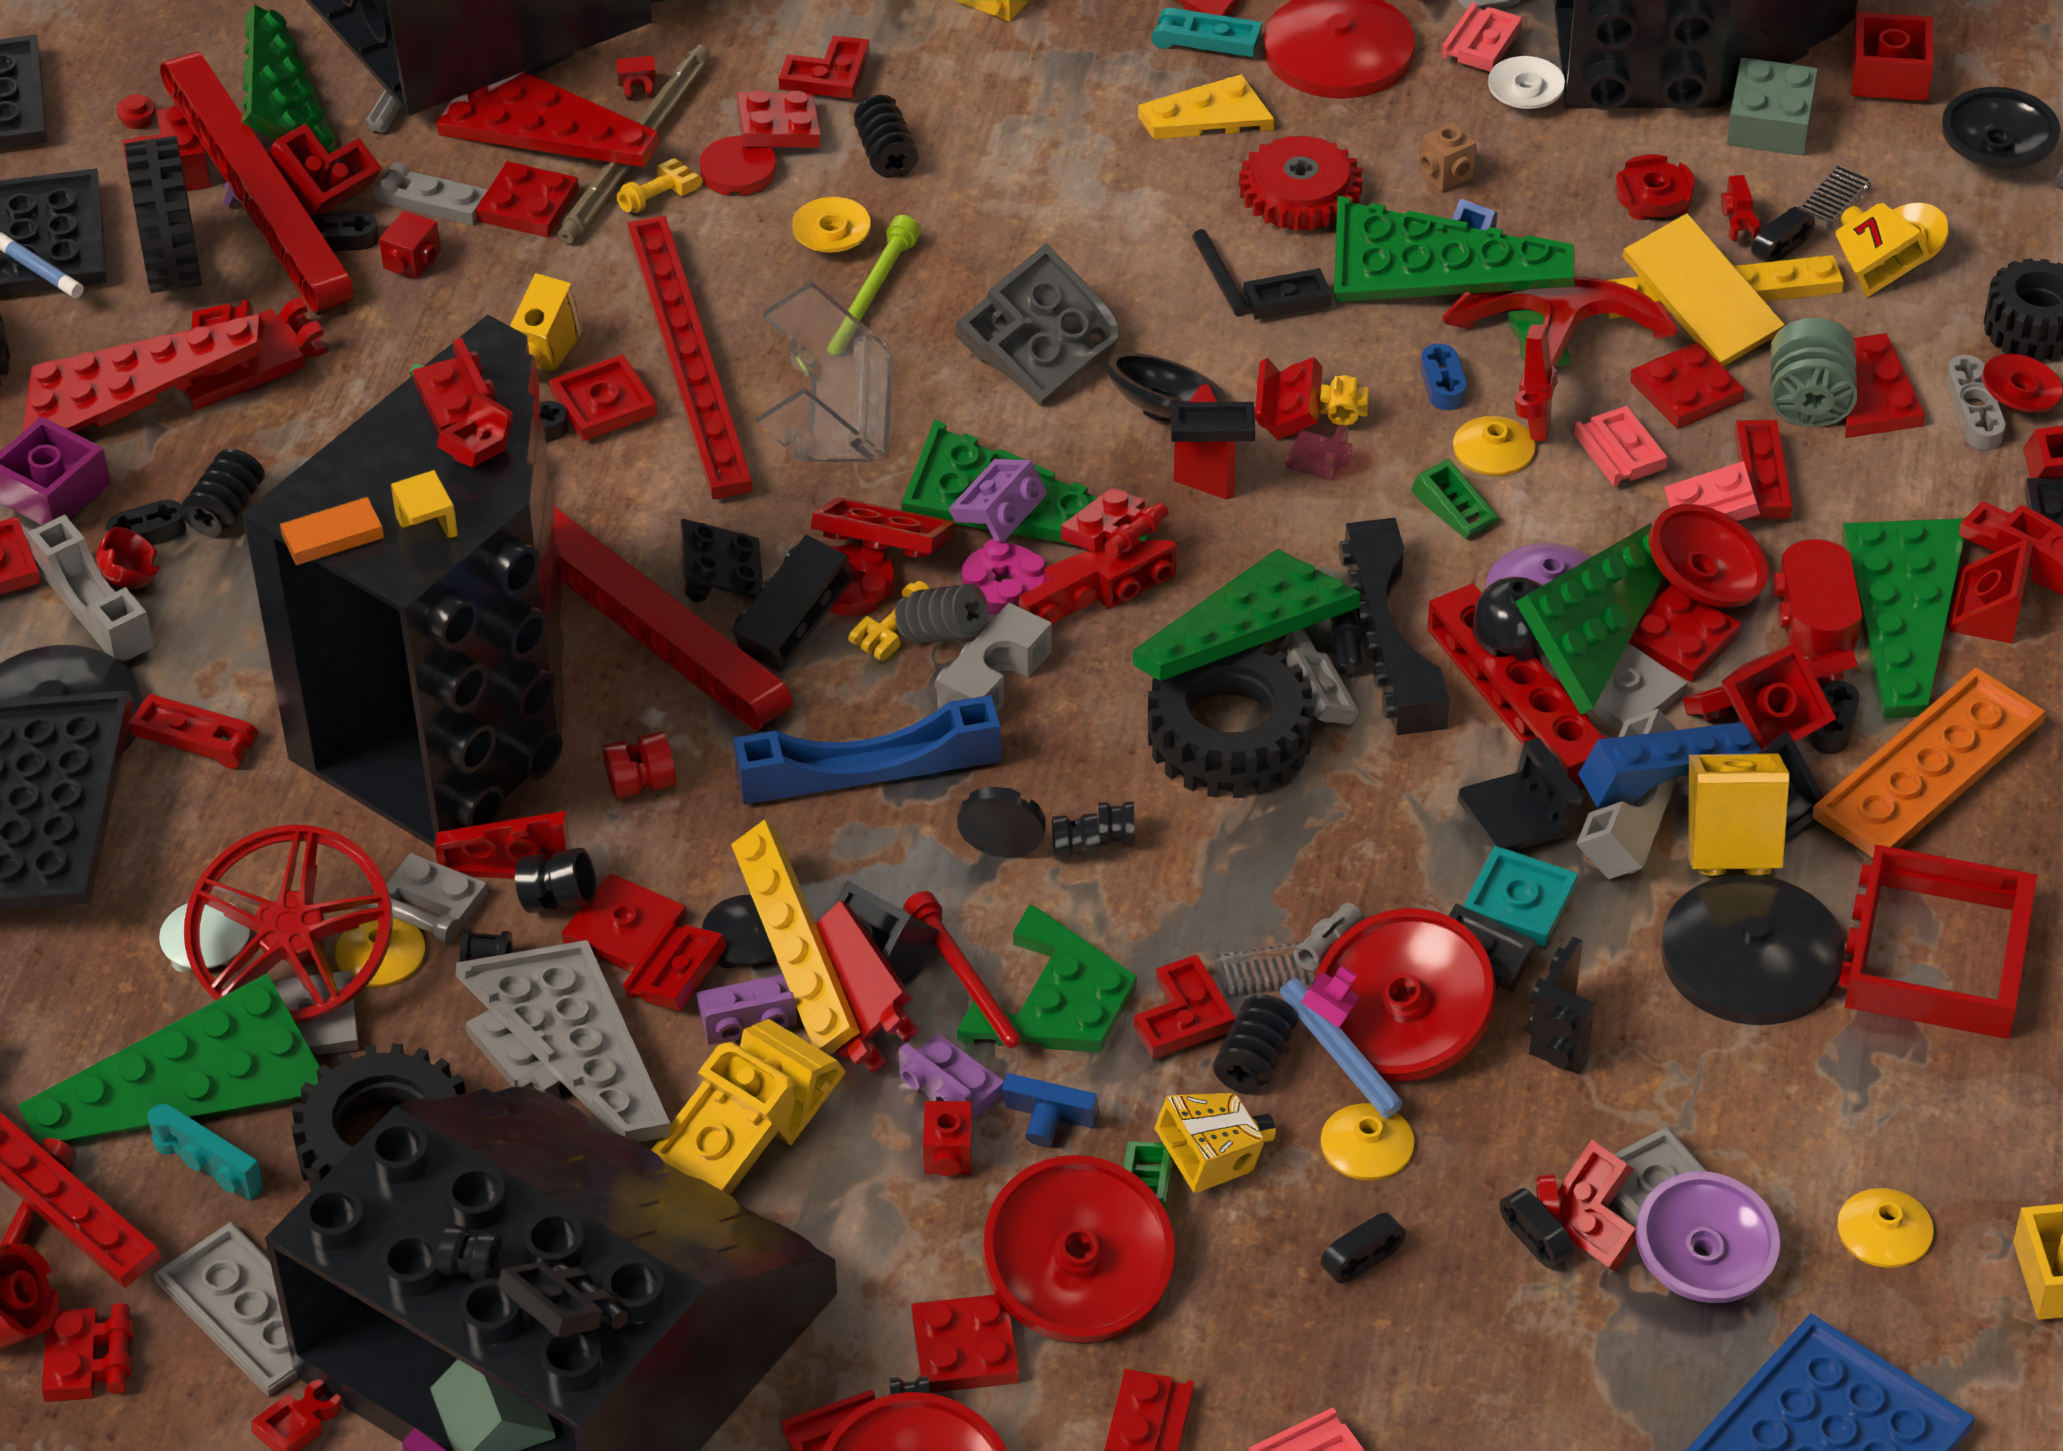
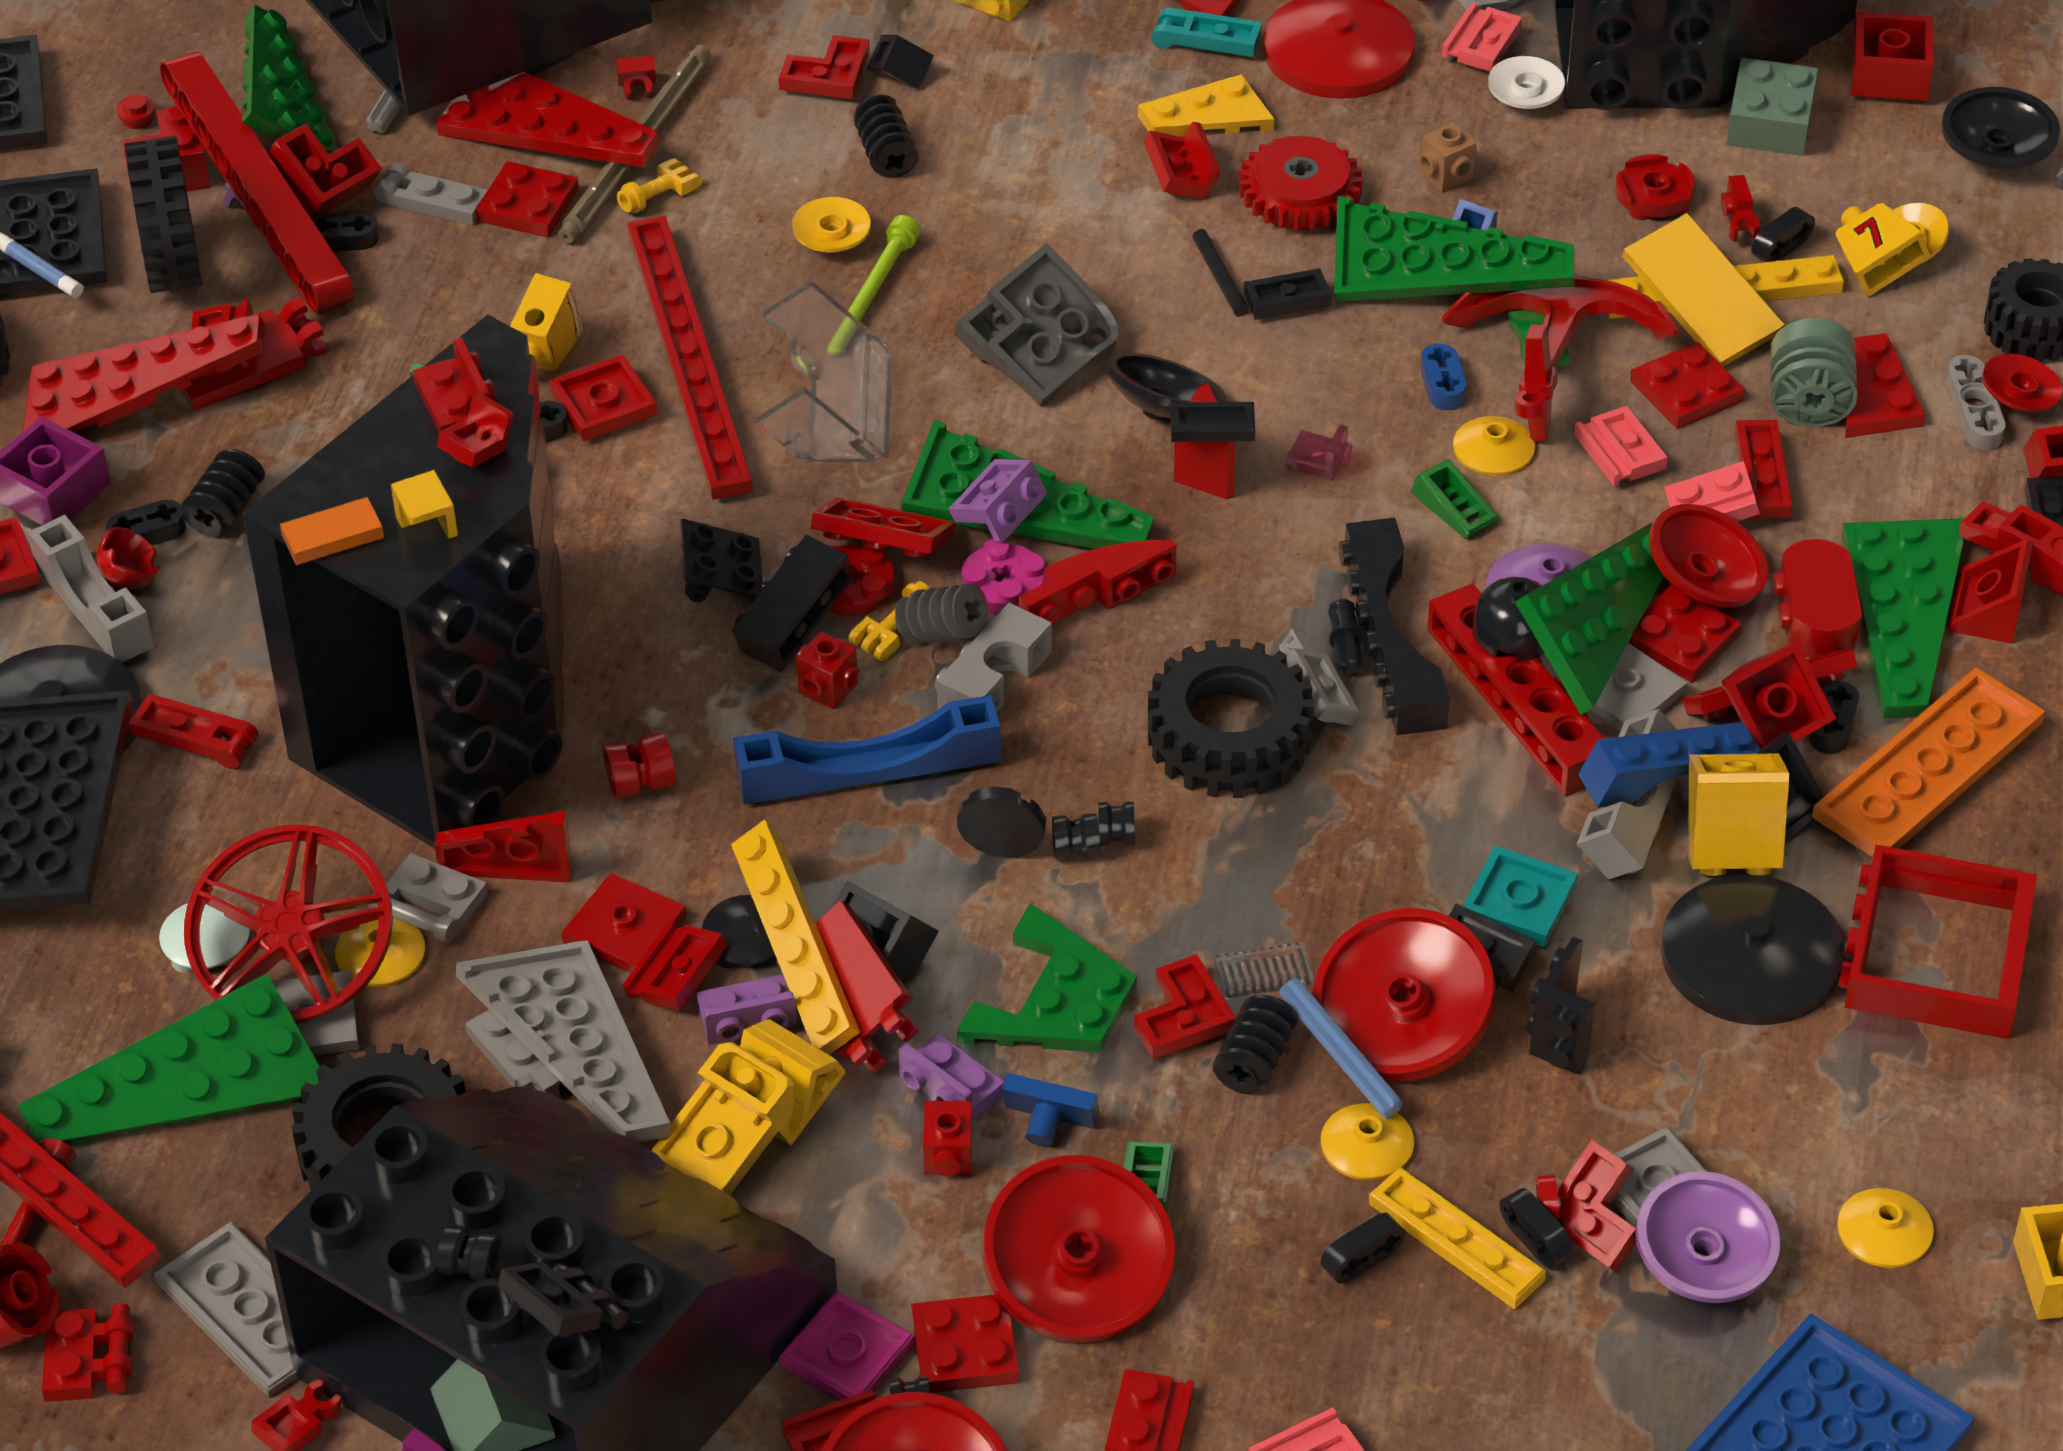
(204, 1150): teal plate -> none
(410, 245): red brick -> none
(484, 945): black bush -> none
(562, 879): black wheel -> none
(668, 627): red beam -> none
(736, 168): red tile -> none
(778, 119): red plate -> none
(827, 670): none -> red brick
(846, 1349): none -> dark pink tile
(900, 59): none -> black panel
(927, 909): red piece -> none
(1113, 521): red plate -> none
(1183, 163): none -> red bracket
(1212, 1137): yellow torso -> none
(1253, 608): green wing -> none
(1288, 398): red bracket -> none
(1324, 935): light grey pin -> none
(1332, 996): dark pink tile -> none
(1344, 400): yellow gear -> none
(1458, 1238): none -> yellow tile
(1525, 806): black bracket -> none
(1834, 195): clear tile -> none

